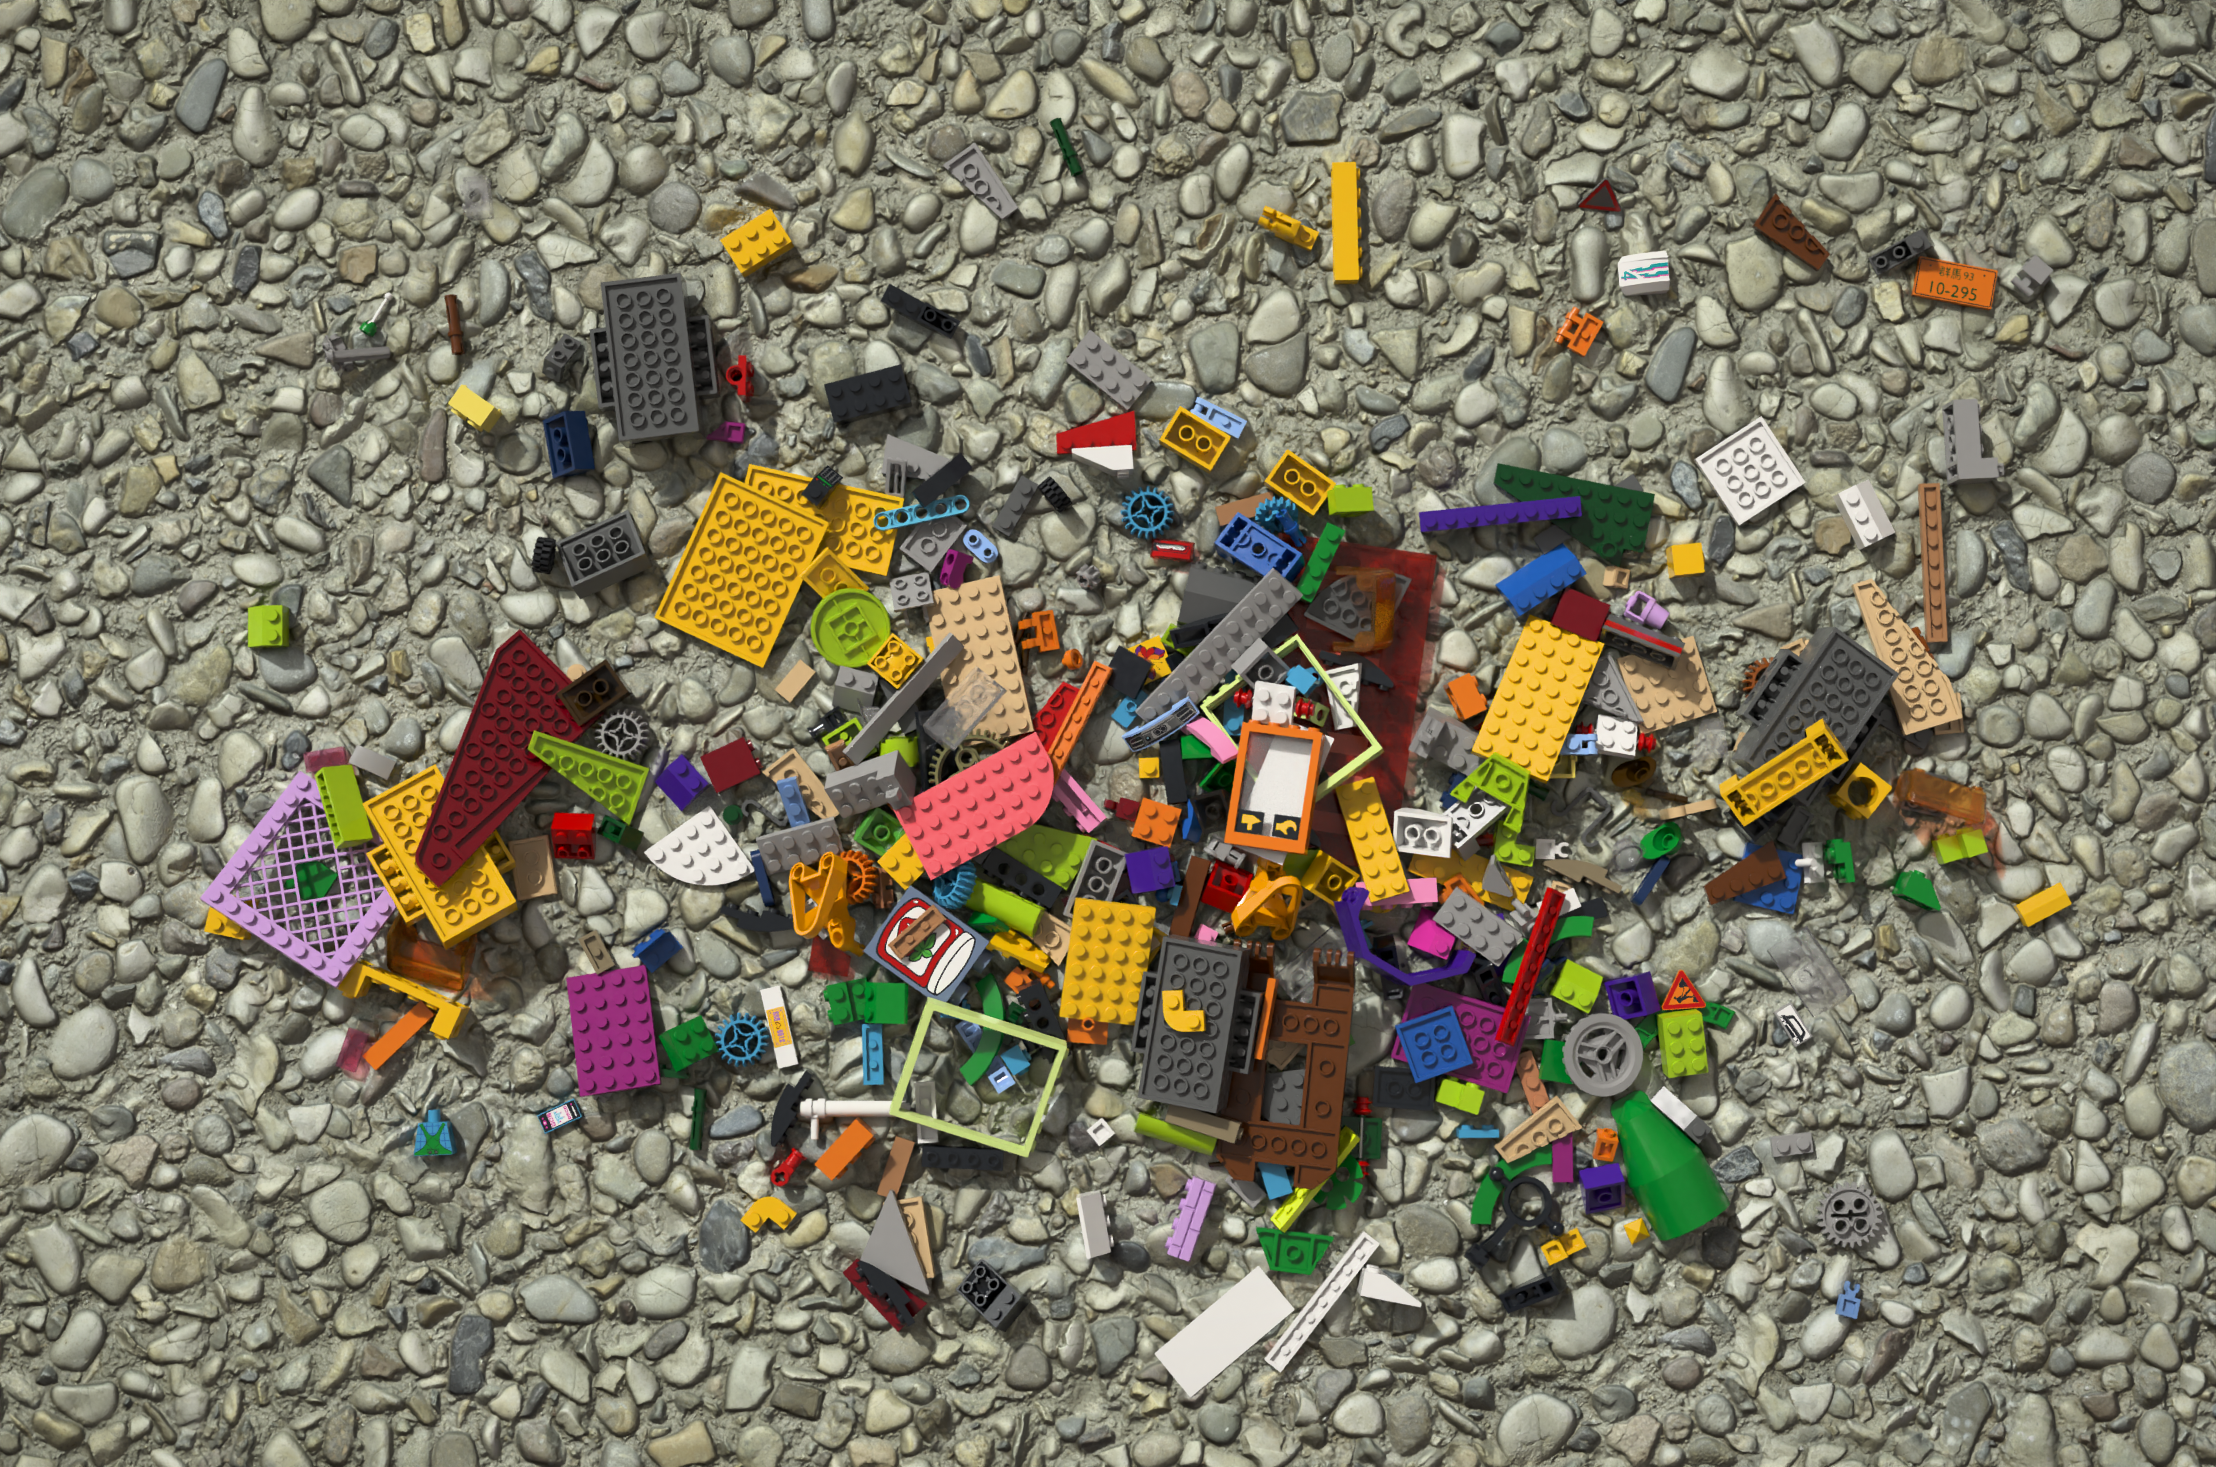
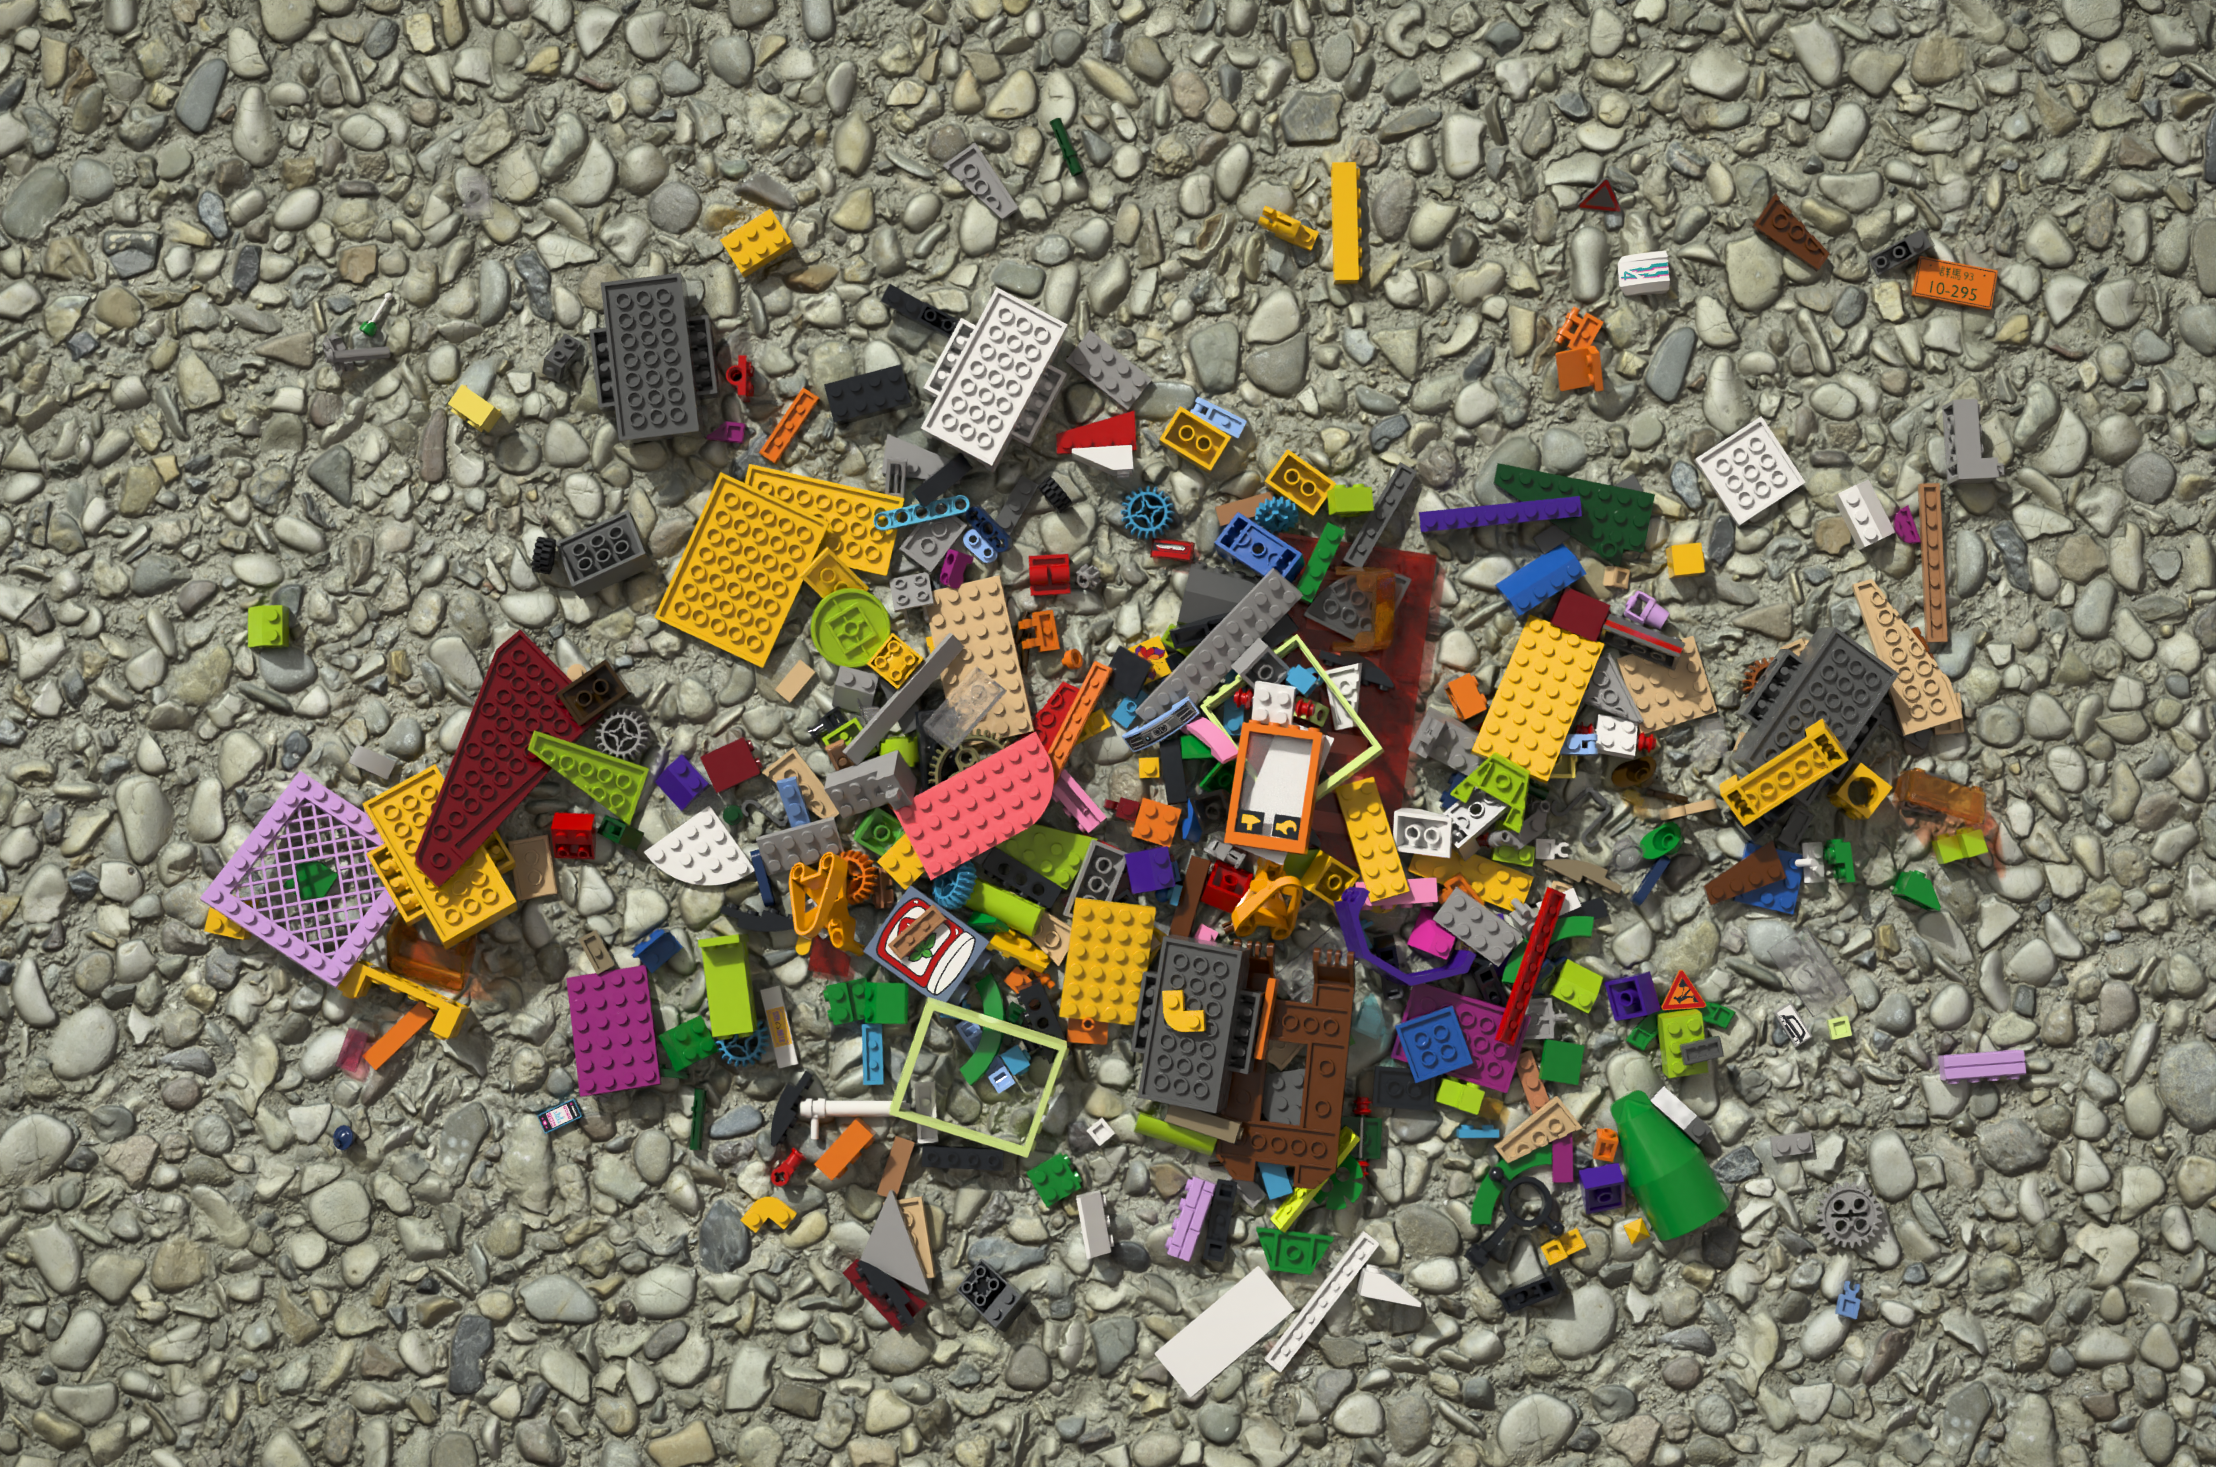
(324, 758): clear pink plate -> none
(343, 806): lime brick -> none
(343, 1137): none -> dark blue hat
(435, 1136): torso -> none
(453, 317): reddish brown pin -> none
(568, 444): dark blue slope -> none
(729, 986): none -> lime brick
(789, 425): none -> orange tile
(803, 945): none -> yellow piece
(822, 486): black slope -> none
(980, 526): none -> dark blue beam
(996, 380): none -> white piece
(1049, 575): none -> red plate
(1055, 1178): none -> green plate
(1096, 723): none -> yellow slope
(1220, 1220): none -> black slope
(1291, 527): blue pin -> none
(1370, 1018): none -> clear light blue slope
(1380, 516): none -> dark grey plate
(1490, 1108): none -> clear yellow plate
(1496, 879): light grey slope -> none
(1532, 827): none -> light grey plate
(1579, 369): none -> orange bracket
(1606, 1078): light grey gear -> none
(1701, 1050): none -> dark grey plate
(1839, 1027): none -> yellowish green plate
(1905, 526): none -> magenta tile
(1982, 1065): none -> lavender brick
(2033, 273): light grey brick -> none
(2042, 905): yellow piece -> none

